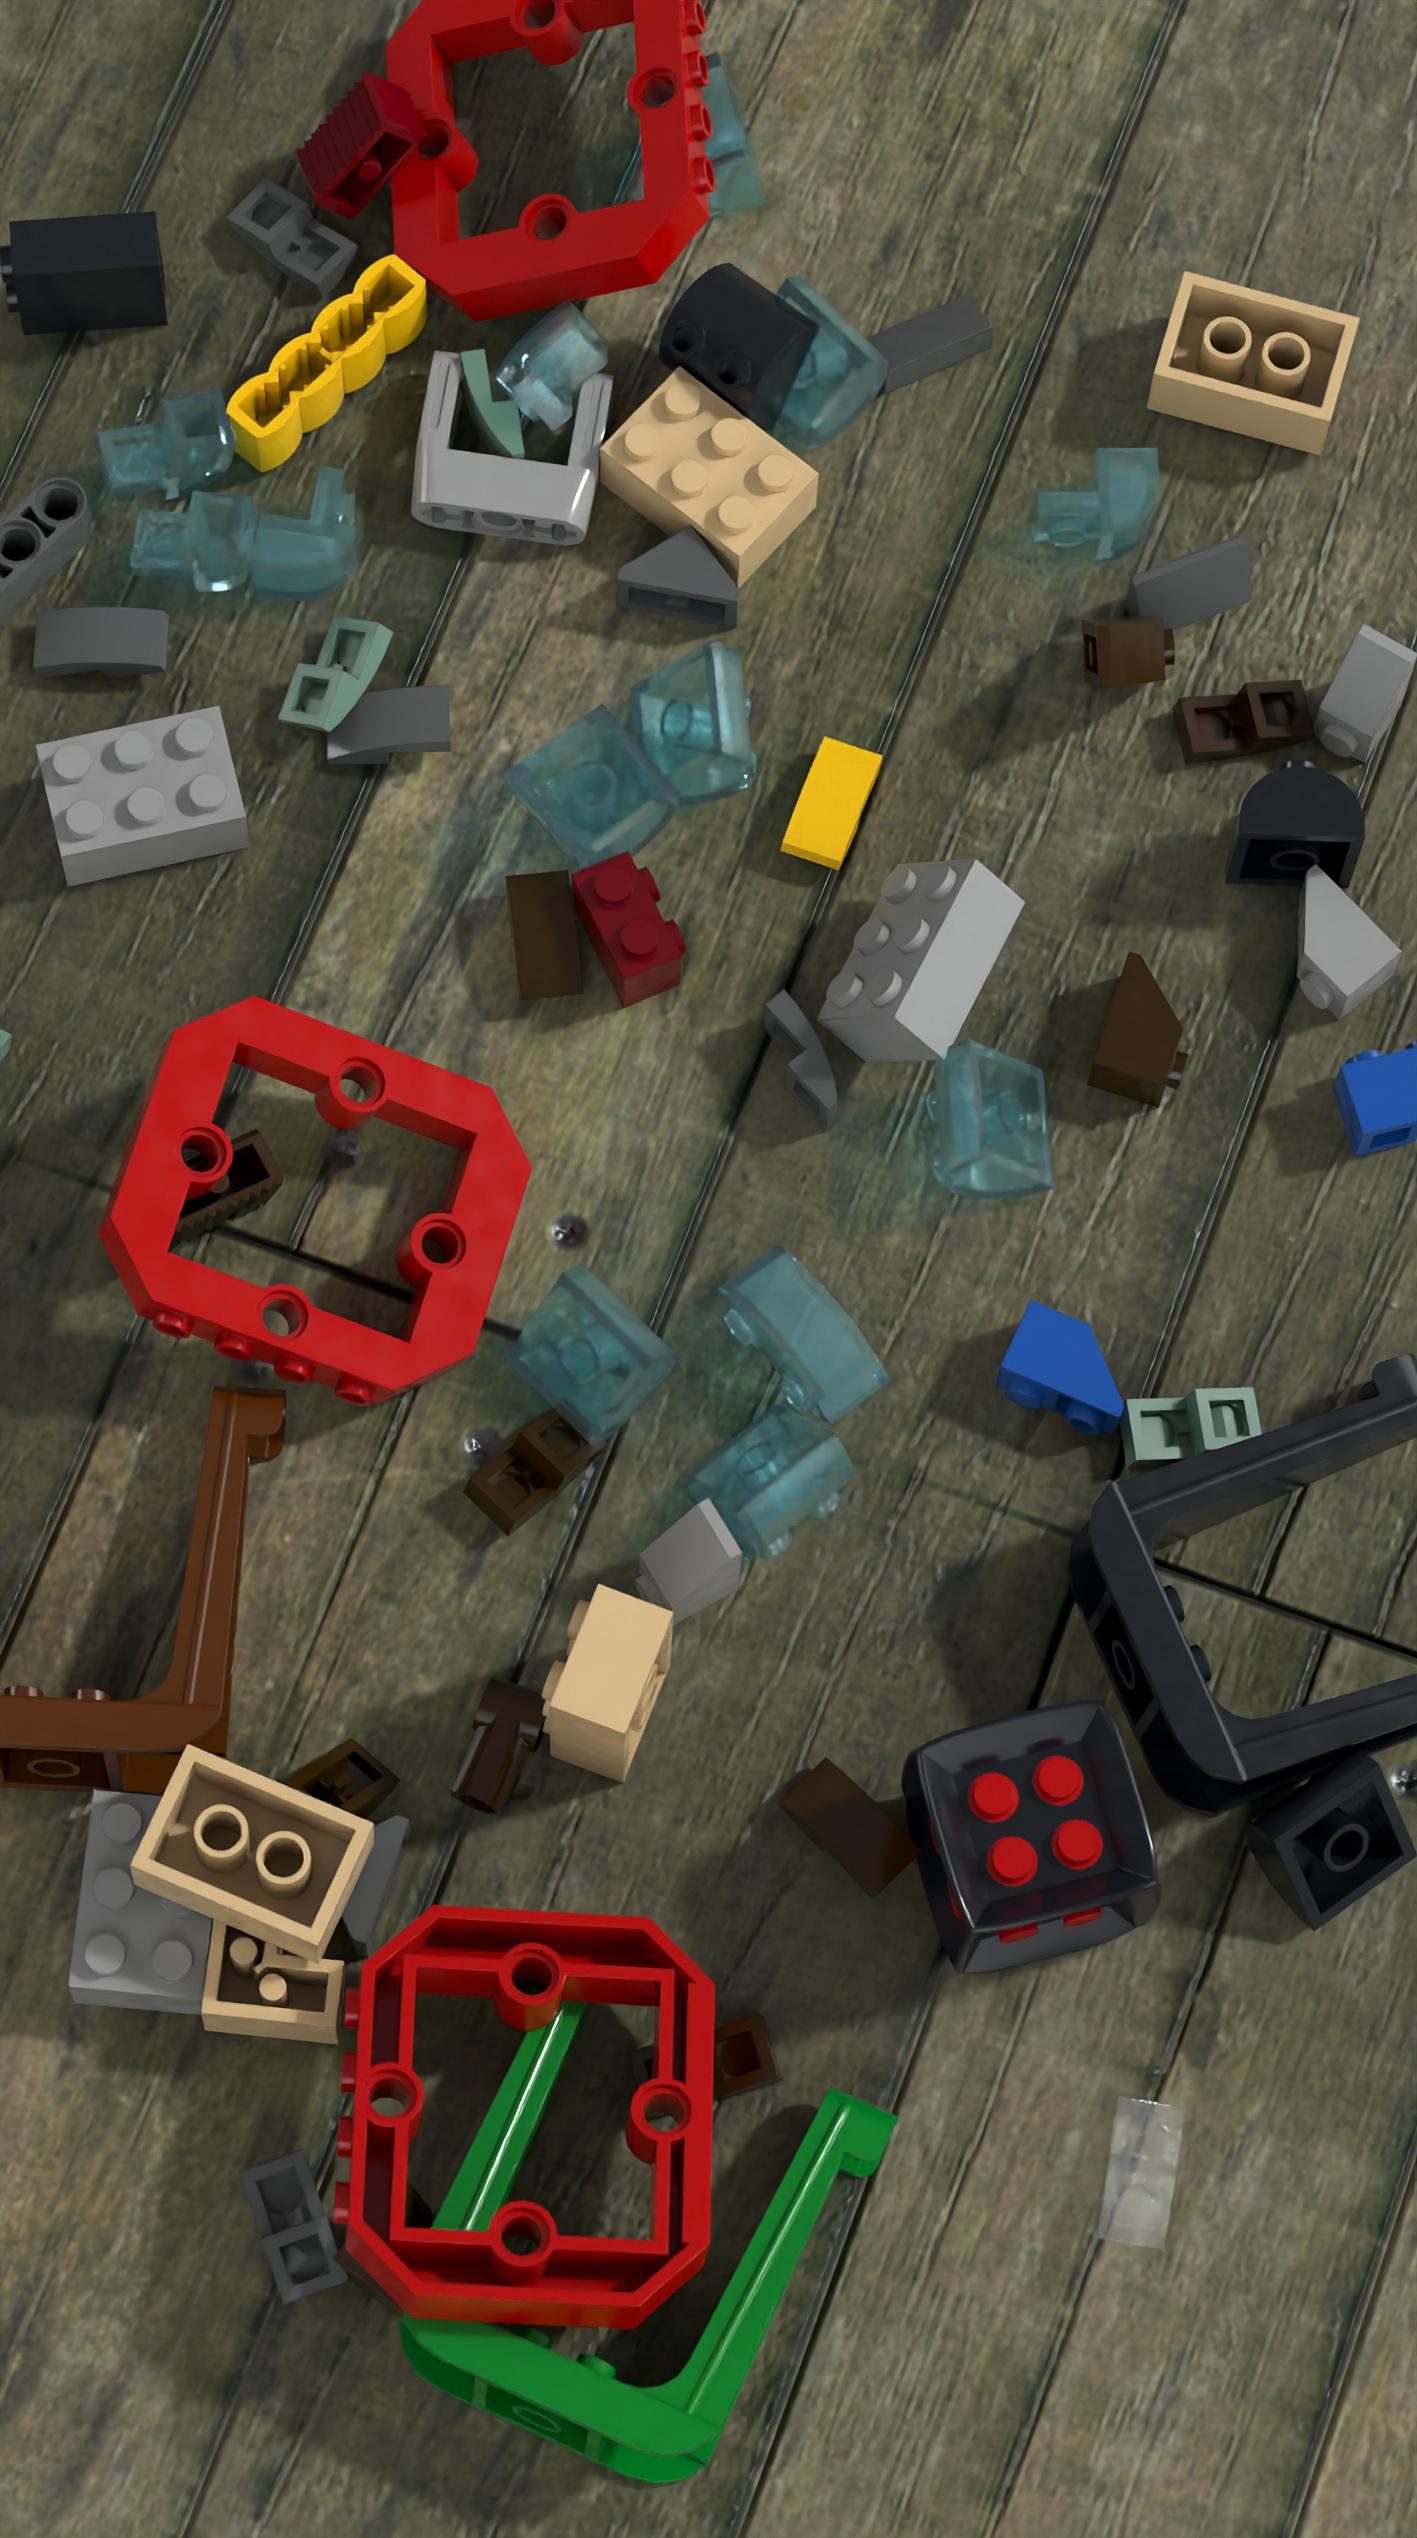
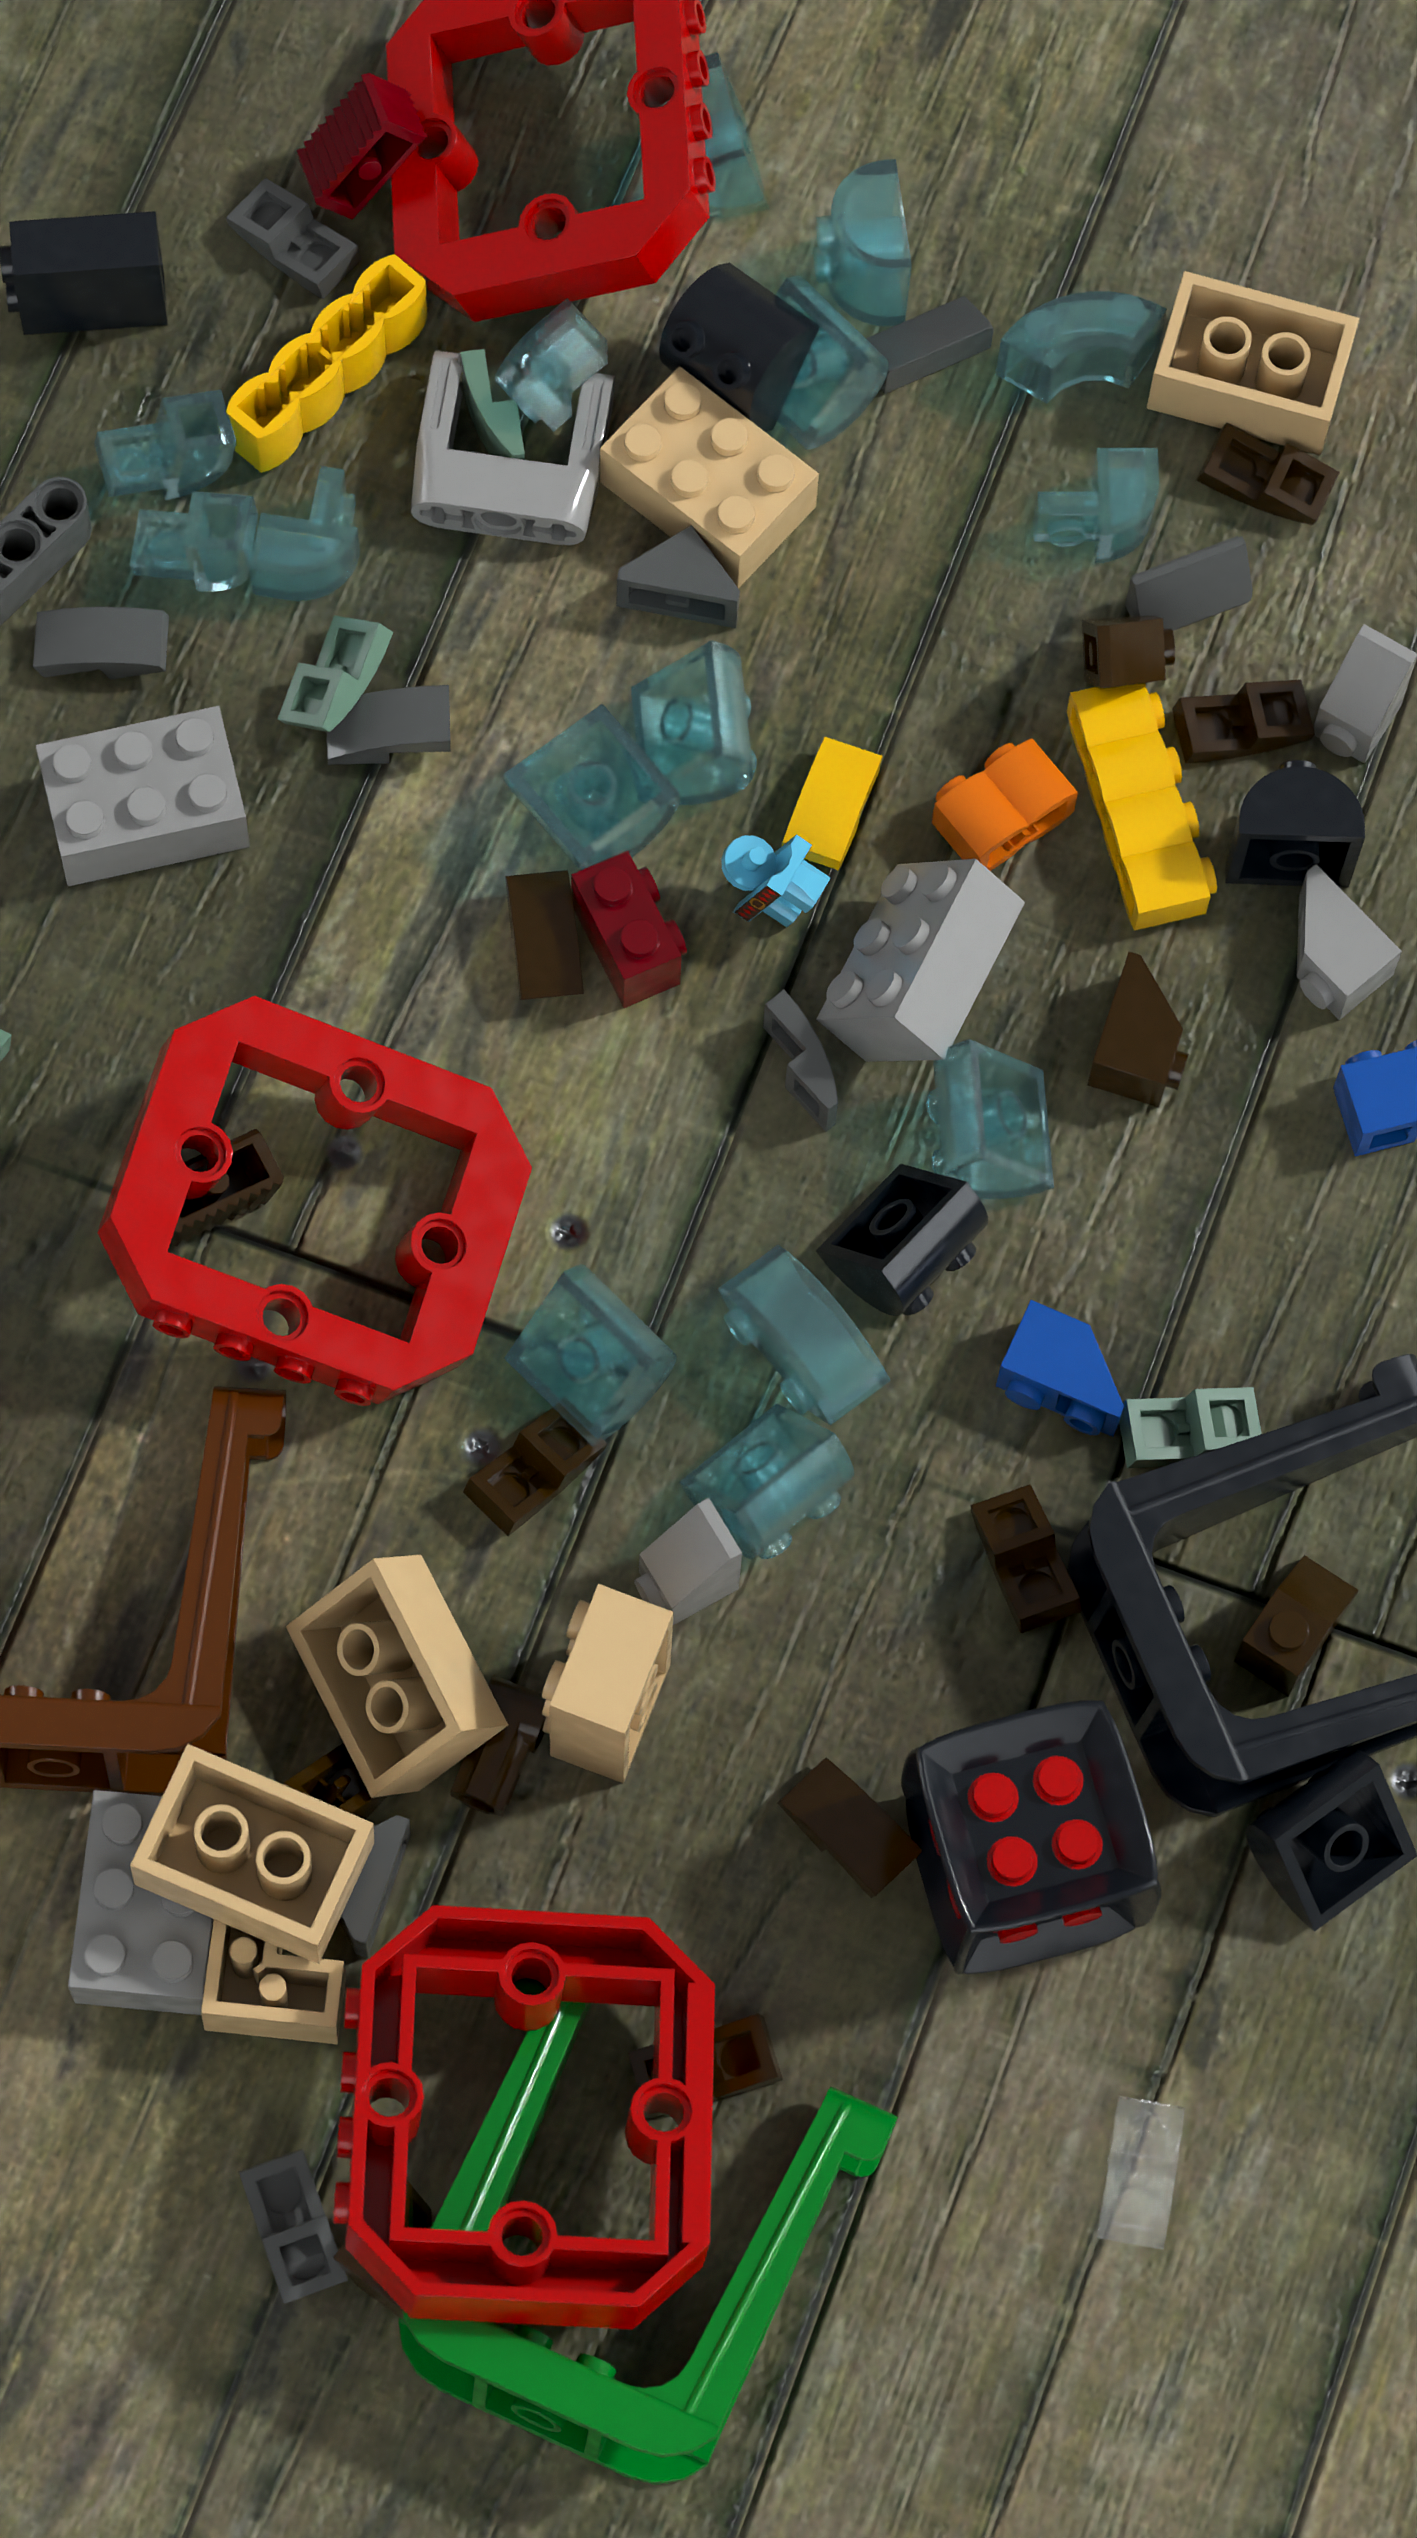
(396, 1675): none -> tan brick
(779, 881): none -> medium azure hips
(866, 246): none -> clear light blue brick
(905, 1239): none -> black brick
(1005, 805): none -> orange brick
(1025, 1558): none -> dark brown slope
(1079, 341): none -> clear light blue brick
(1139, 805): none -> yellow brick
(1269, 480): none -> dark brown slope
(1295, 1625): none -> dark brown slope

